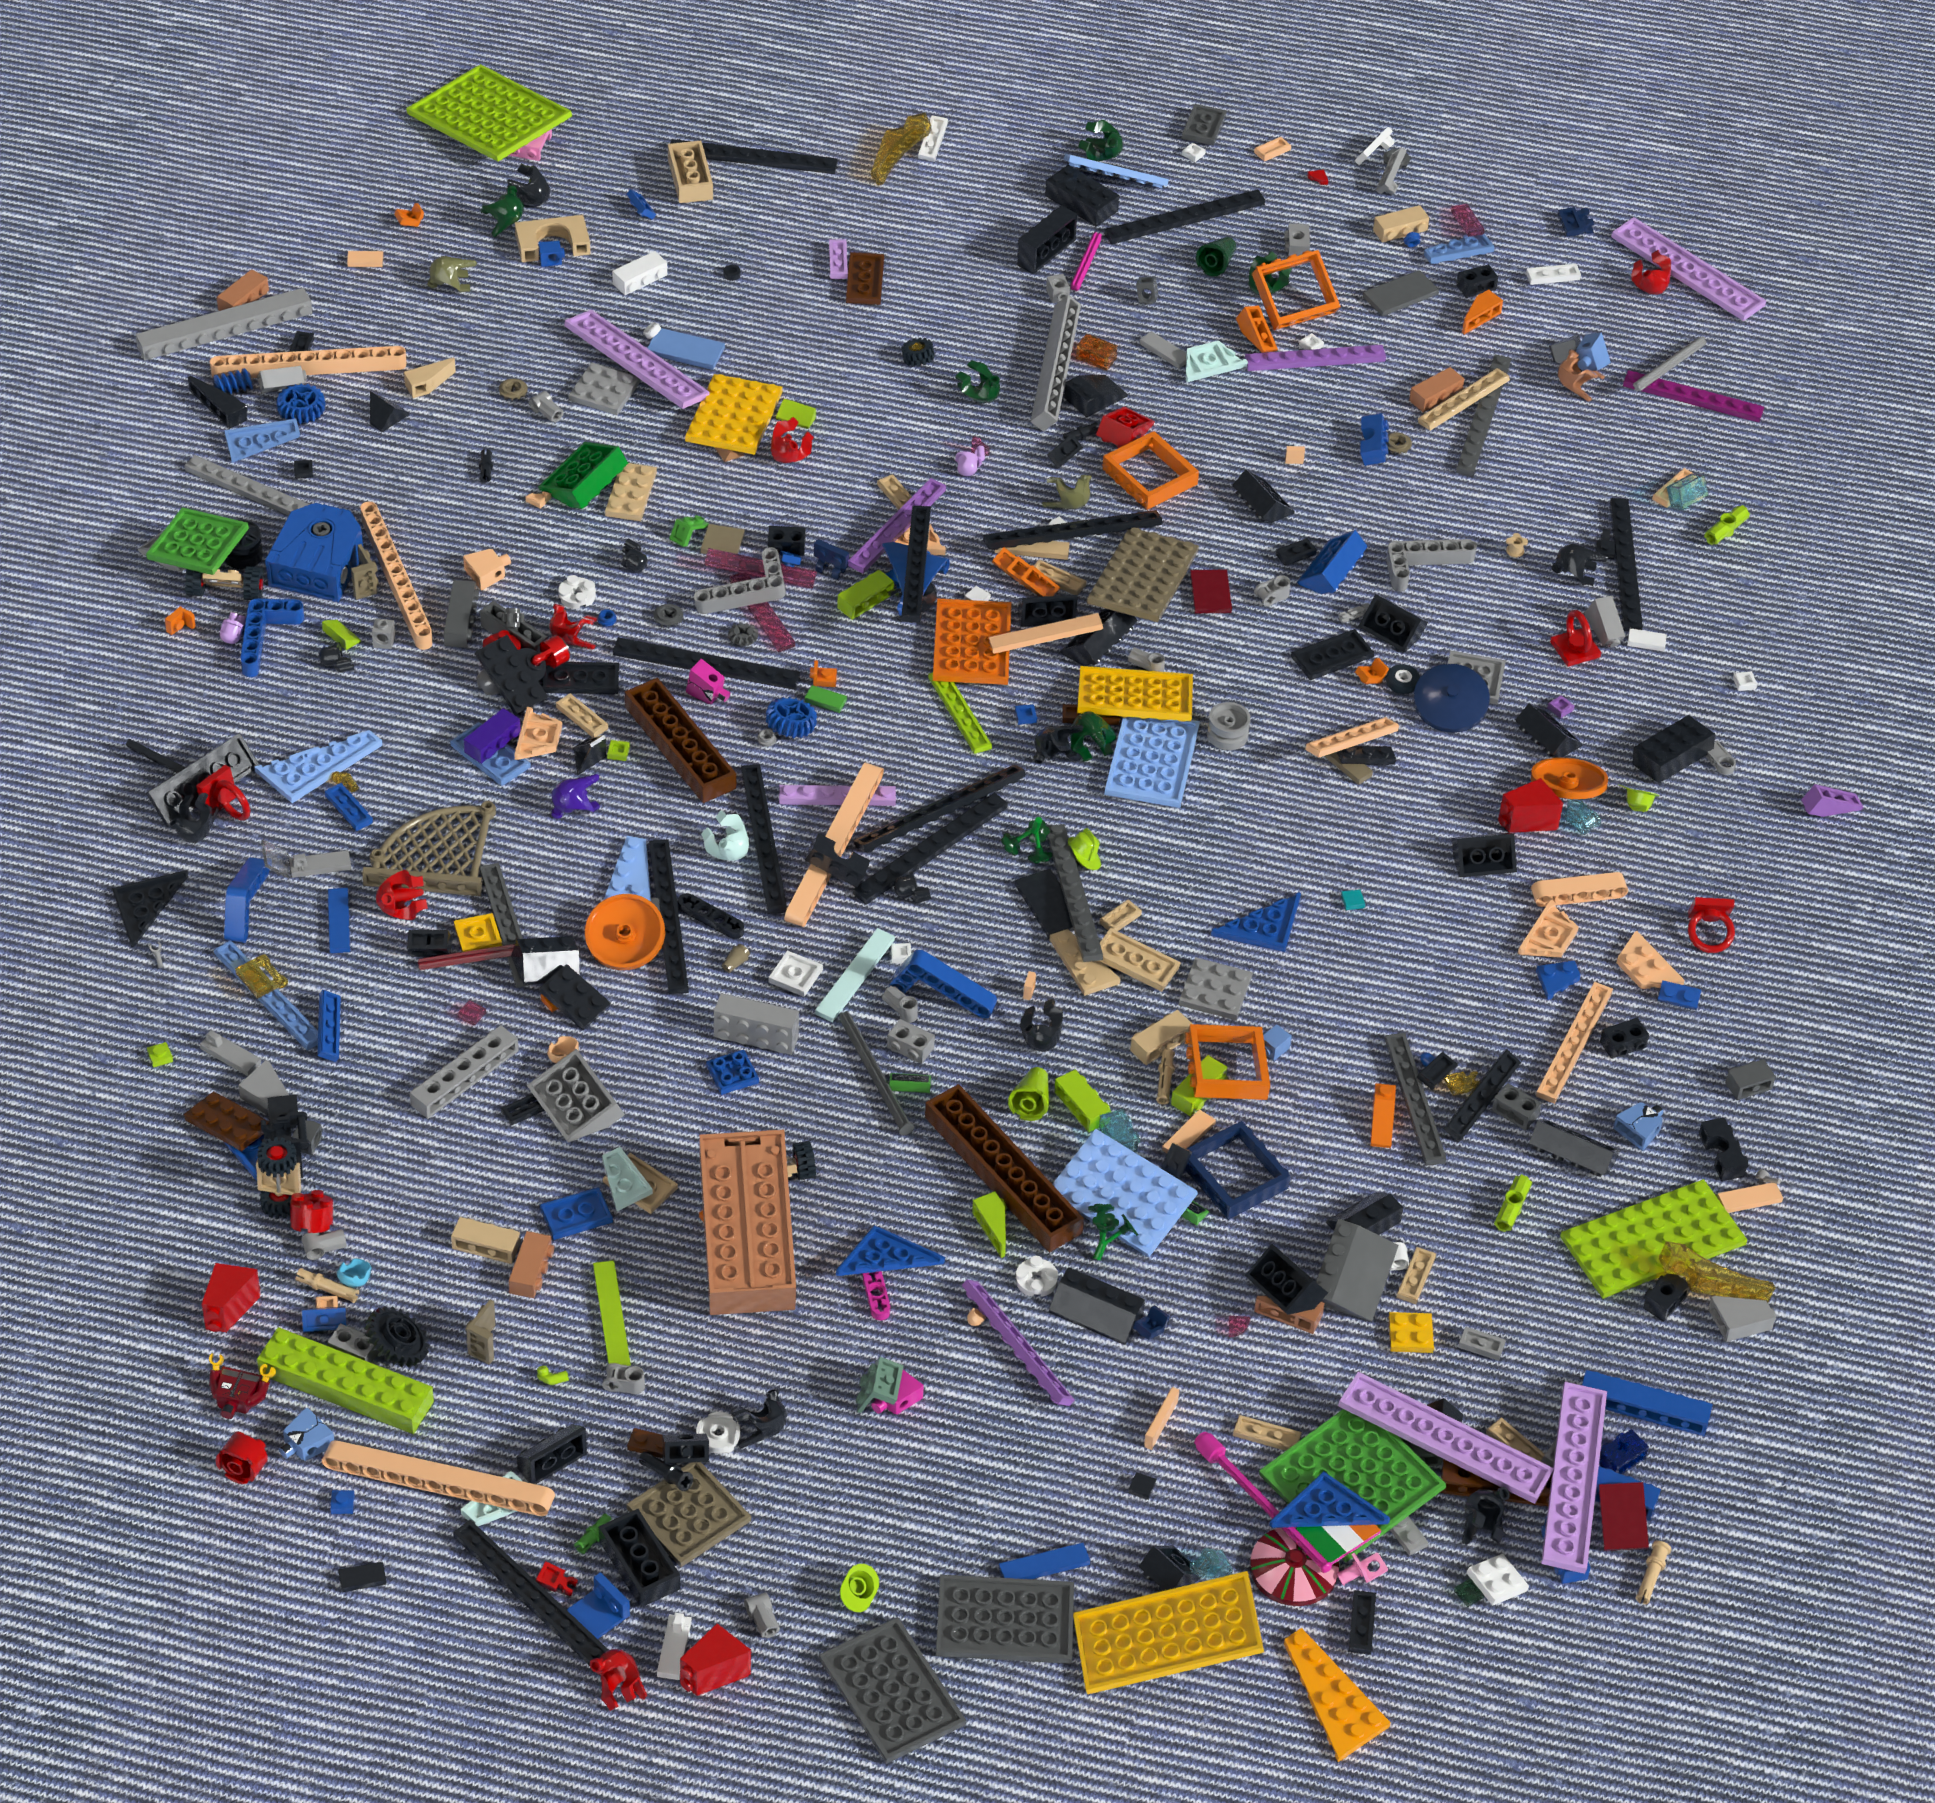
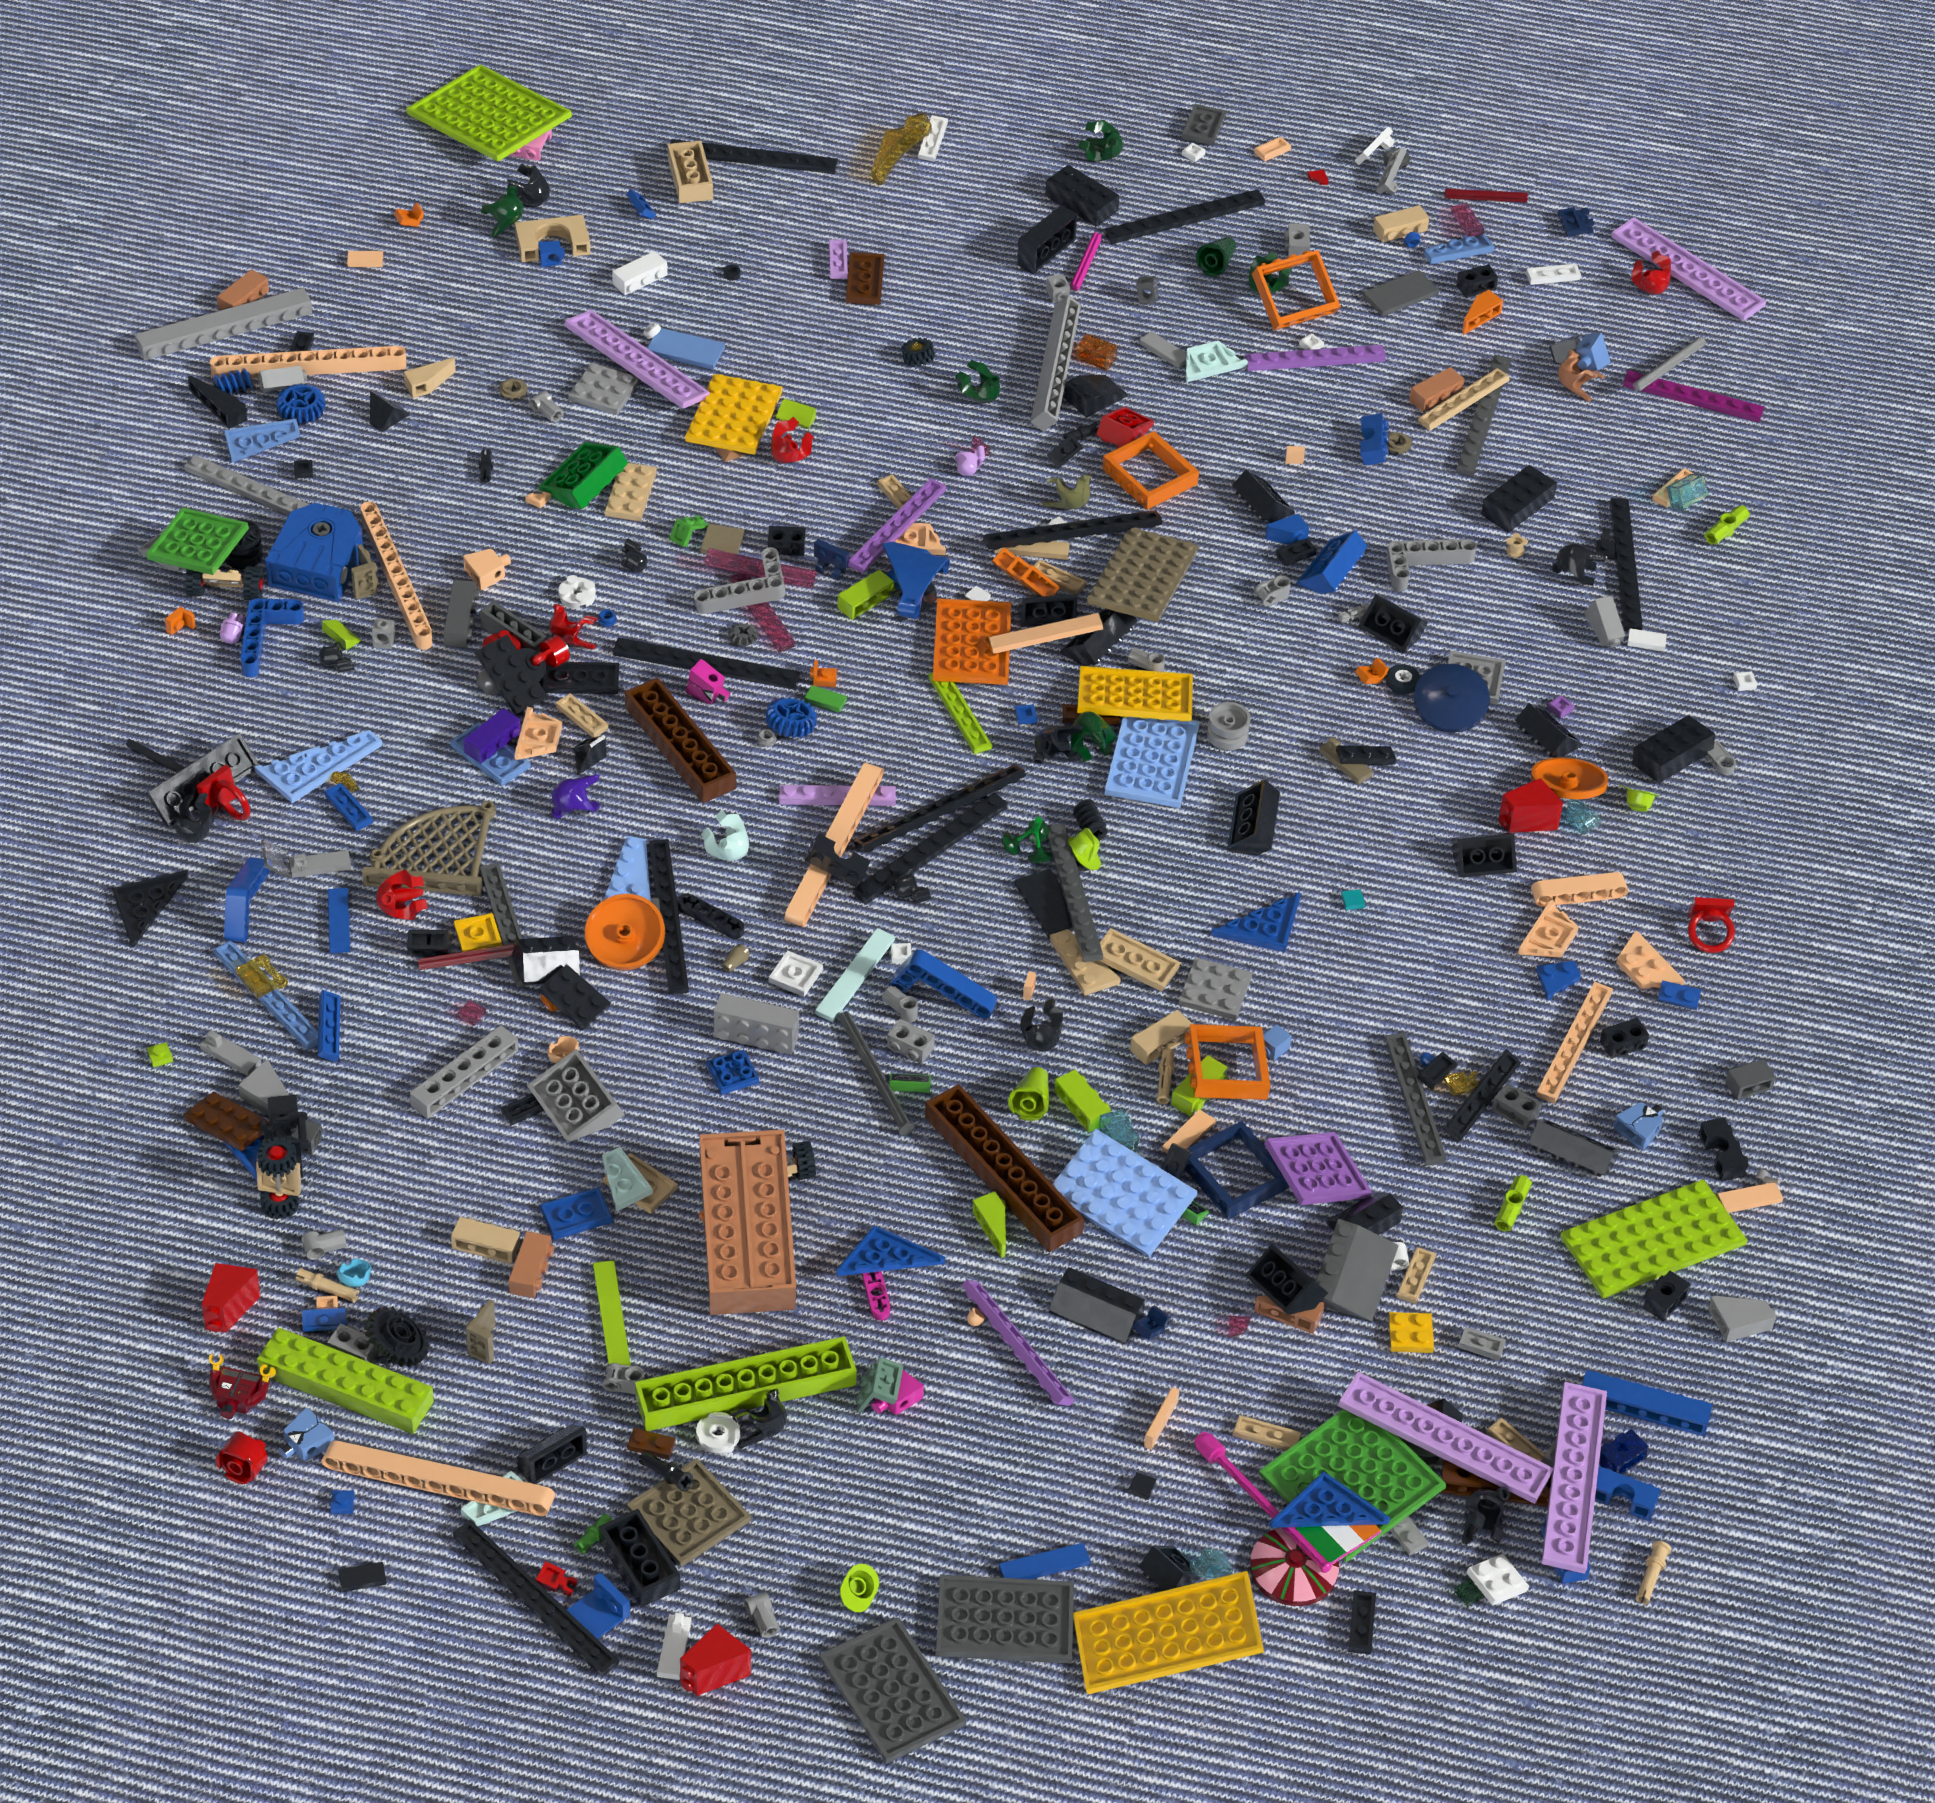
(157, 954): light grey hand -> none
(311, 1211): red brick -> none
(447, 270): olive piece -> none
(513, 617): dark grey gear -> none
(550, 1378): lime arm -> none
(615, 1667): red piece -> none
(618, 750): lime plate -> none
(670, 610): dark grey gear -> none
(685, 1448): black brick -> none
(744, 1383): none -> lime brick
(763, 839): black plate -> none
(789, 559): blue plate -> none
(916, 564): black plate -> none
(1040, 1267): white plate -> none
(1089, 817): none -> black piece
(1105, 1223): dark green plant -> none
(1111, 169): light blue wing -> none
(1120, 916): tan plate -> none
(1211, 591): dark red tile -> none
(1254, 819): none -> black slope
(1255, 329): orange slope -> none
(1287, 530): none -> blue slope
(1317, 1168): none -> medium lavender plate
(1332, 654): black tile -> none
(1337, 1702): light orange wing -> none
(1352, 737): light nougat tile -> none
(1360, 1569): bright pink bracket -> none
(1382, 1115): orange slope -> none
(1485, 195): none -> dark red axle
(1518, 498): none -> black brick
(1576, 645): red tile -> none
(1623, 1516): dark red tile -> none
(1711, 1278): clear yellow arch -> none
(1829, 801): medium lavender slope -> none

